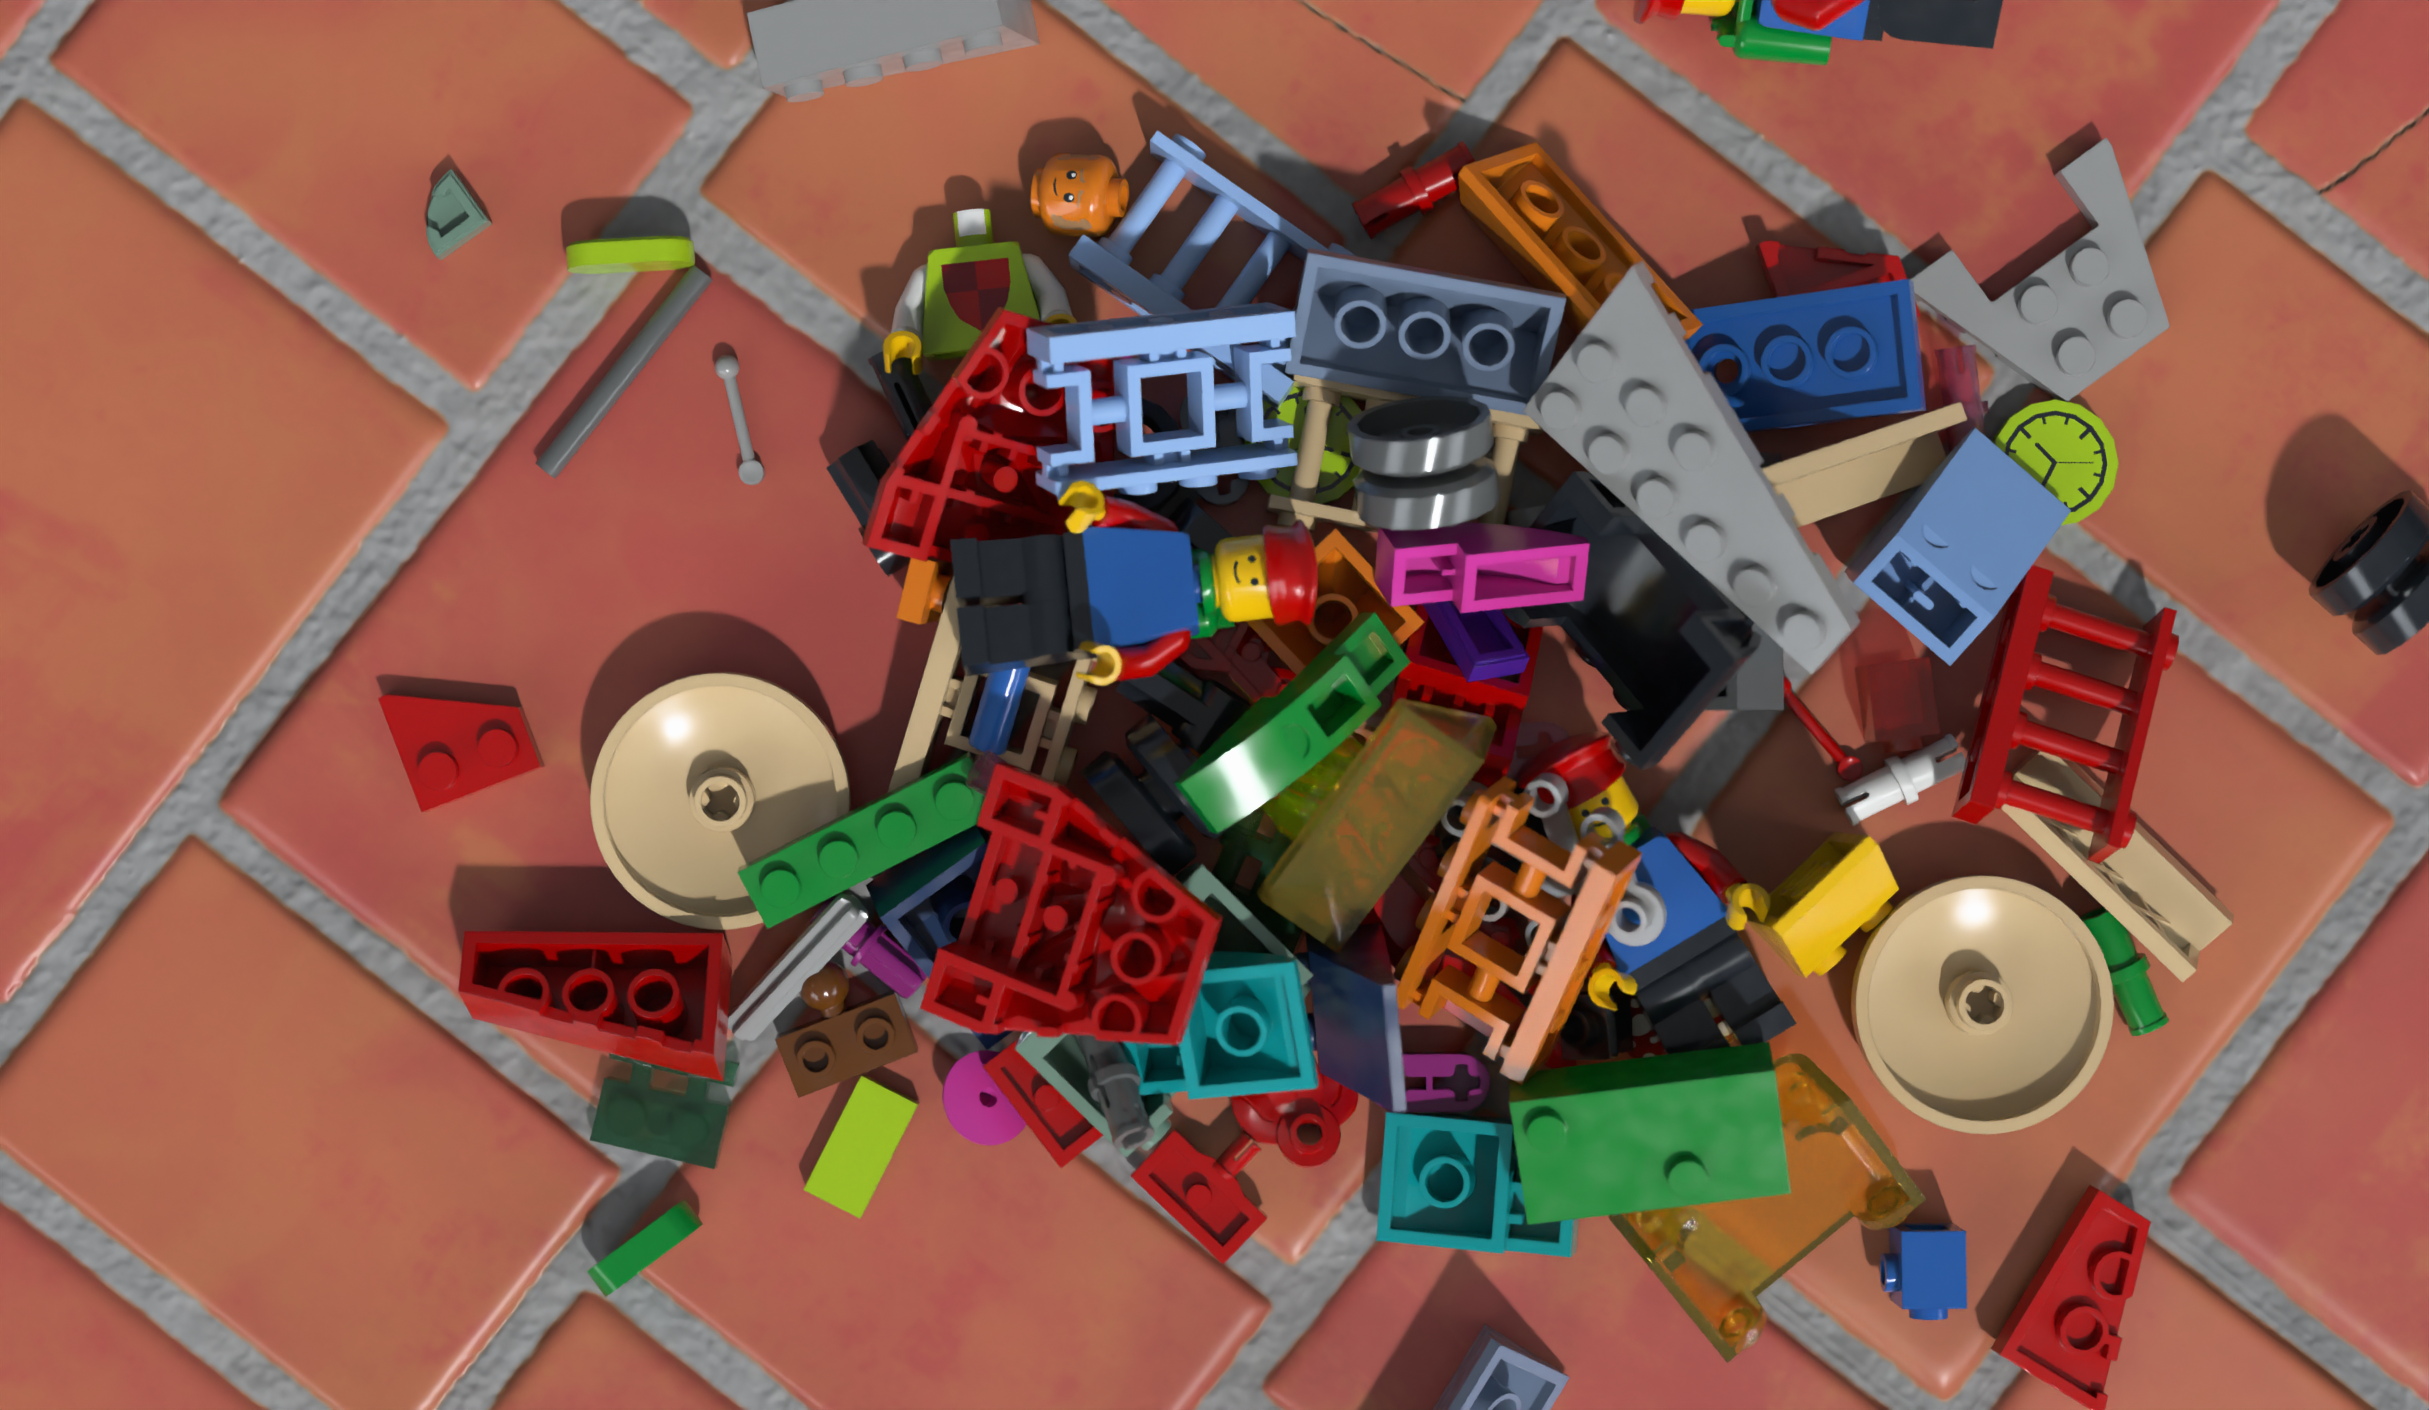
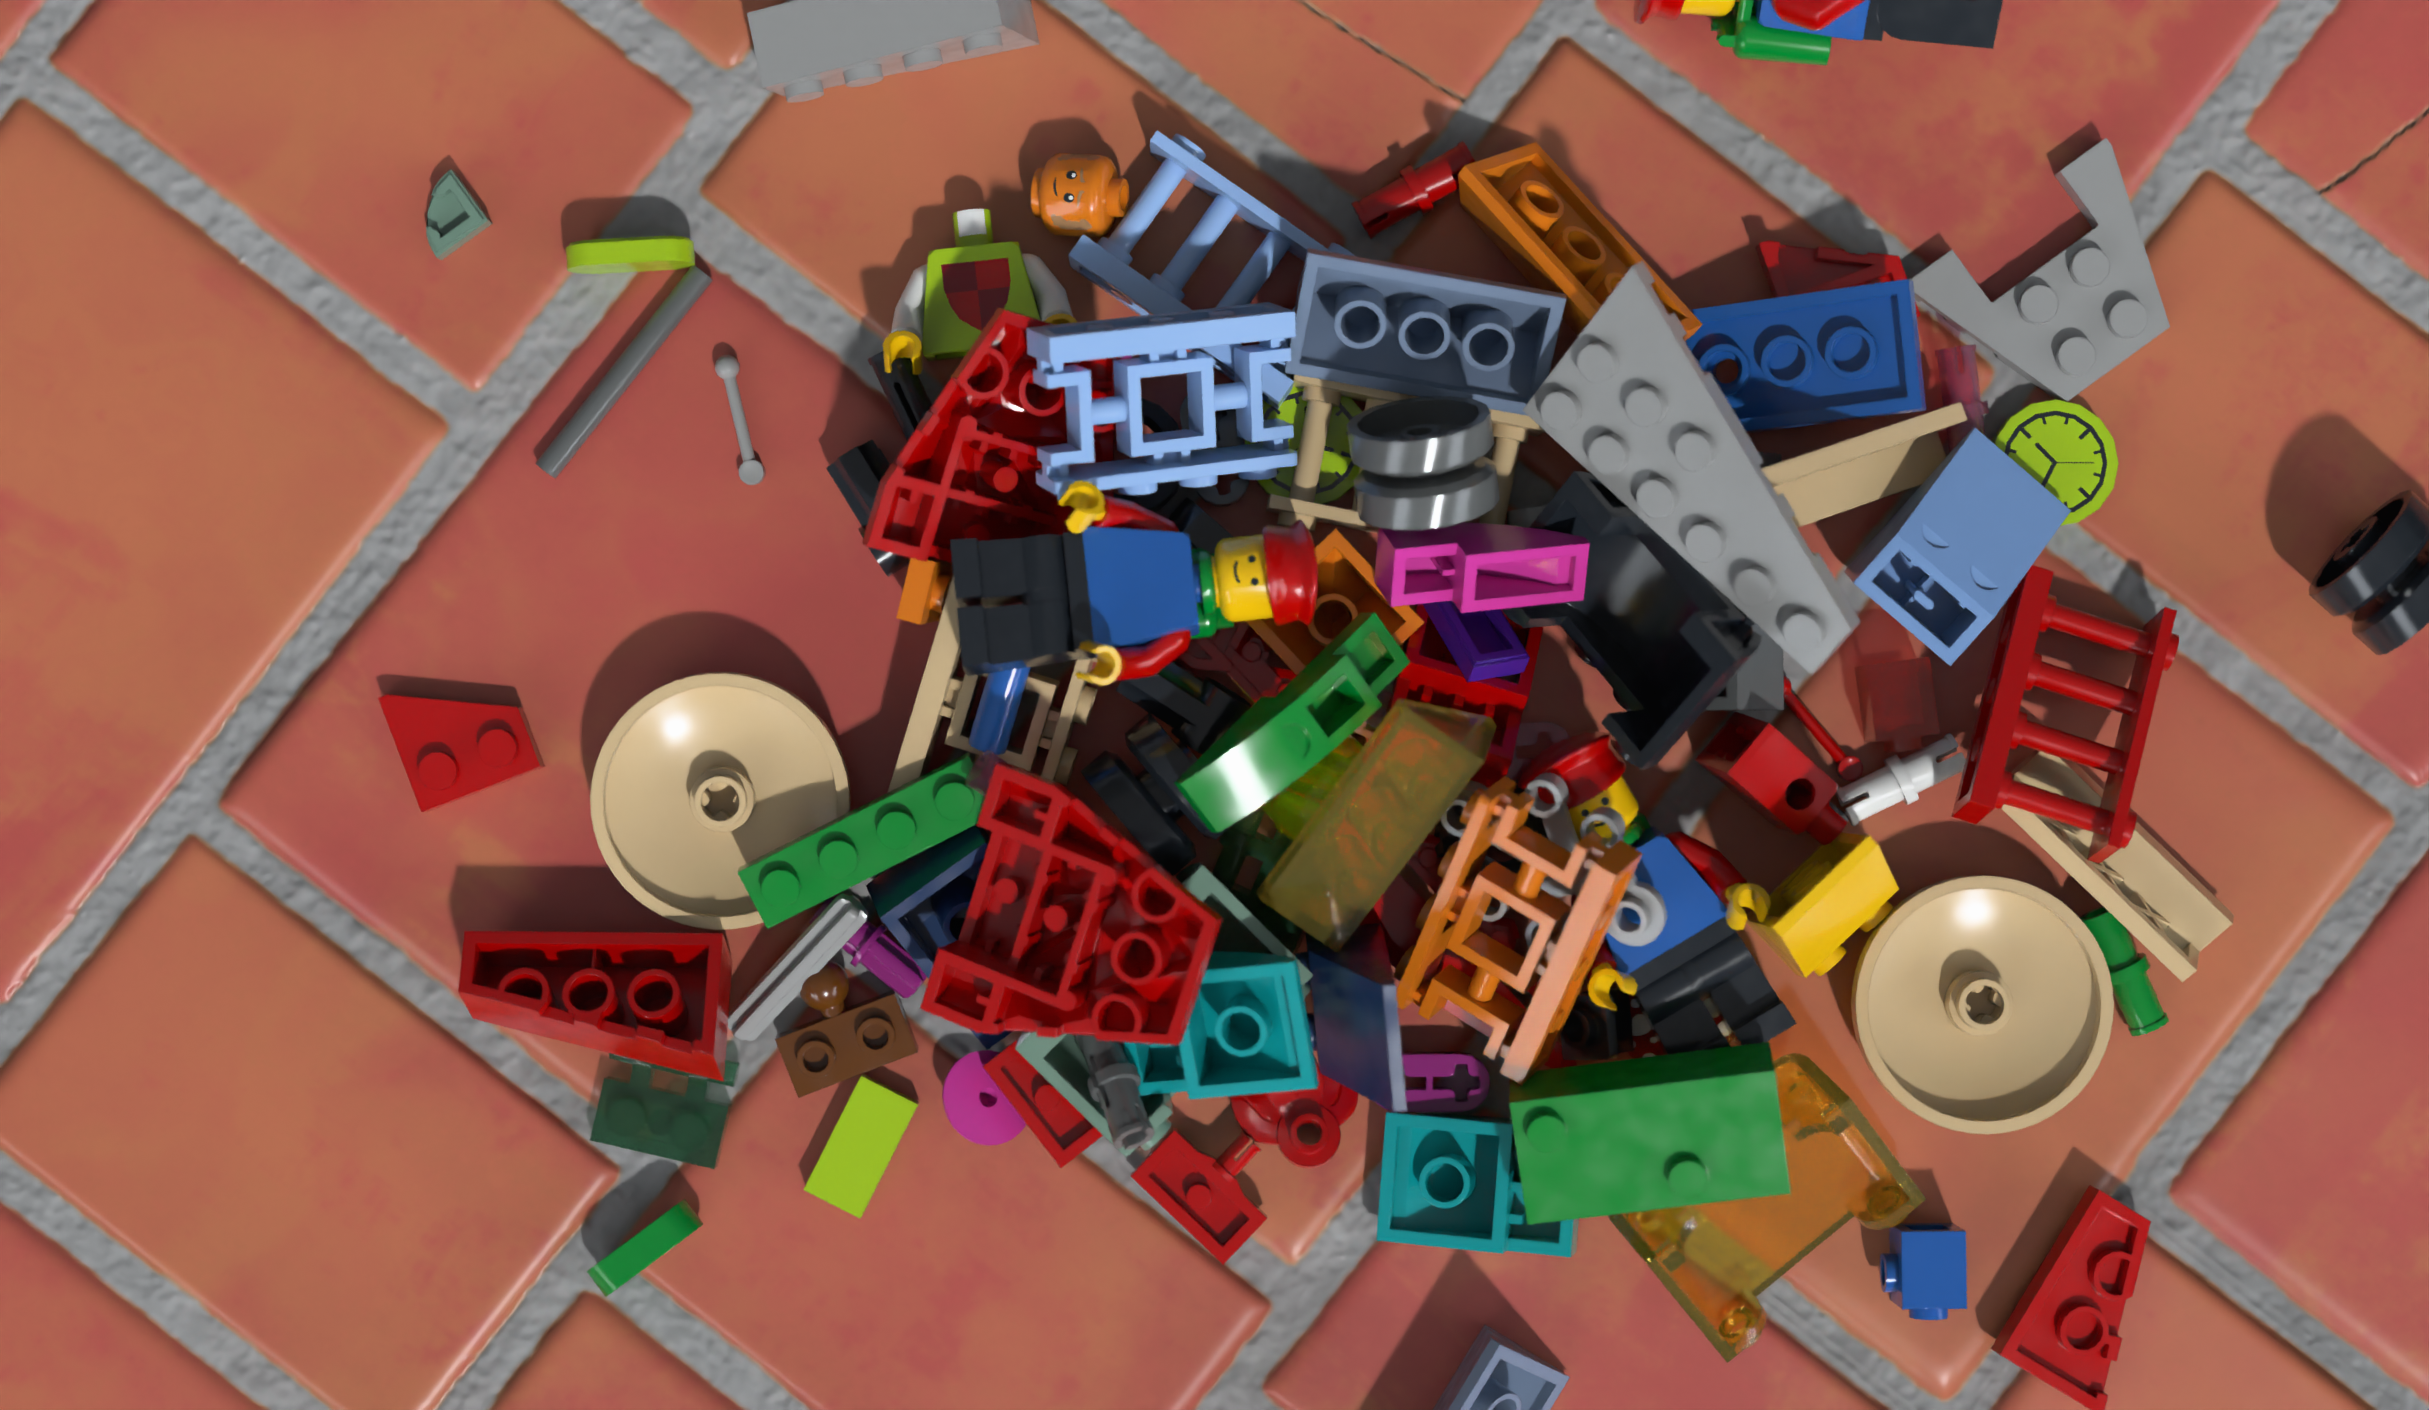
(1774, 778): none -> red torso

